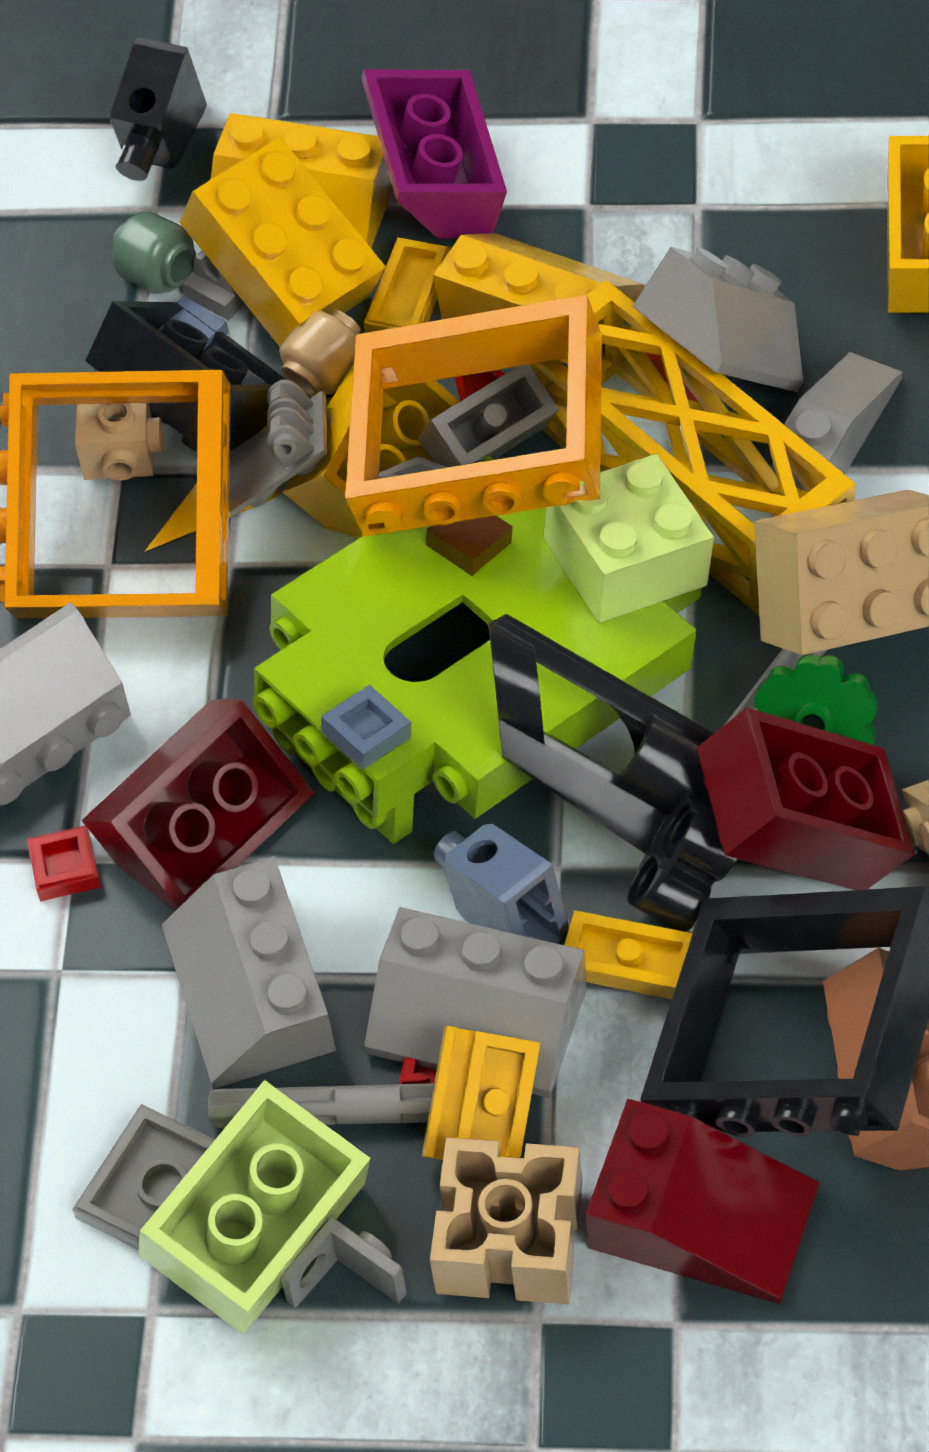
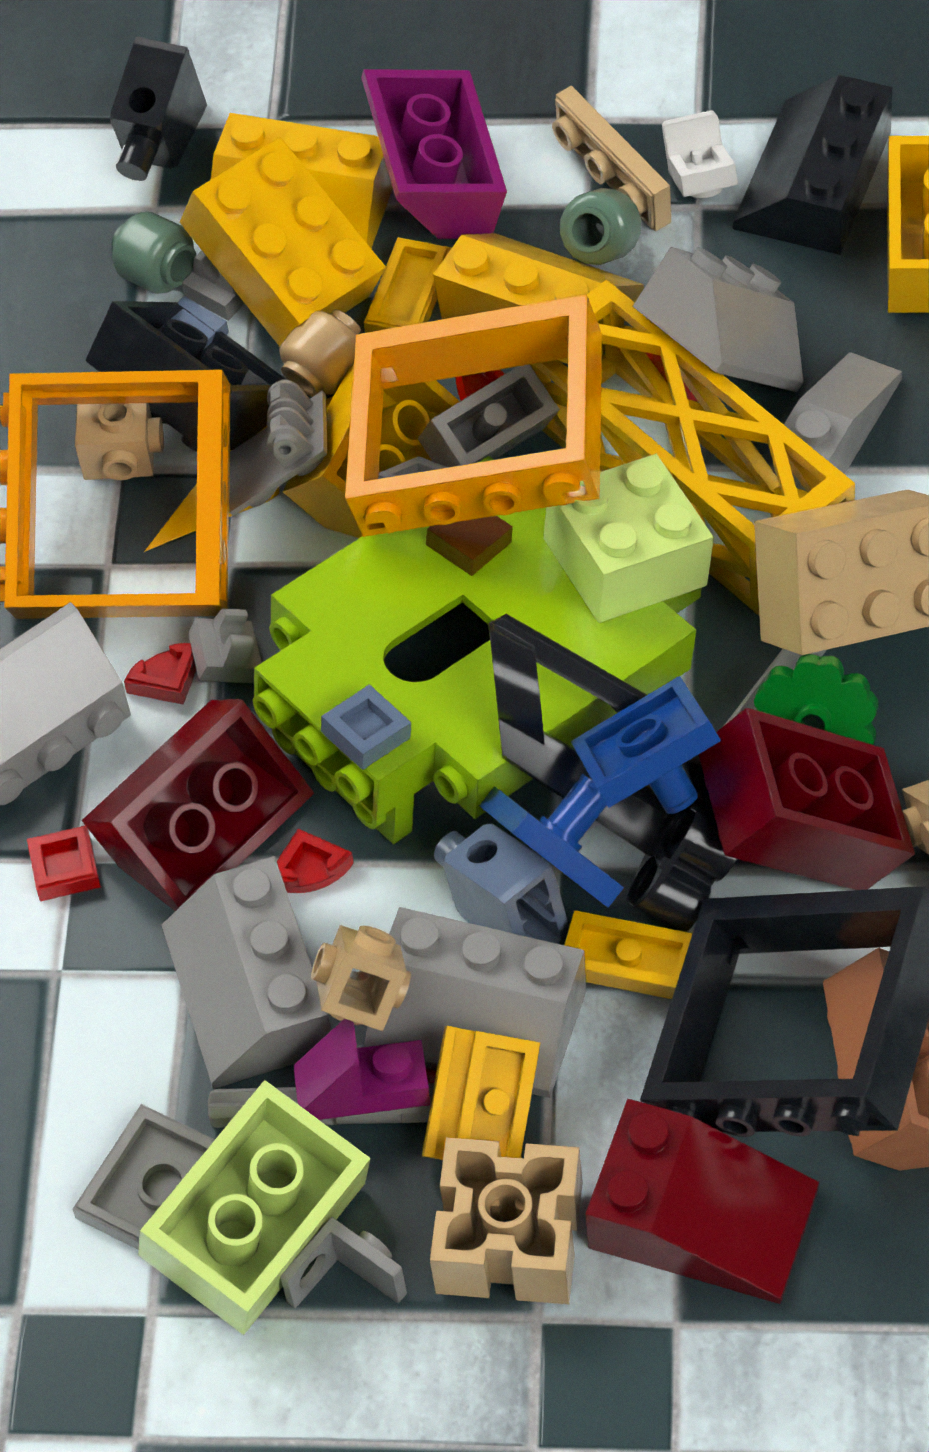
(164, 675): none -> red tile
(225, 647): none -> light grey tile
(312, 863): none -> red tile
(349, 1080): none -> magenta slope
(363, 995): none -> tan brick
(559, 835): none -> blue tile
(600, 226): none -> sand green head
(611, 157): none -> tan tile
(648, 747): none -> blue tile
(697, 156): none -> white bracket
(818, 164): none -> black slope

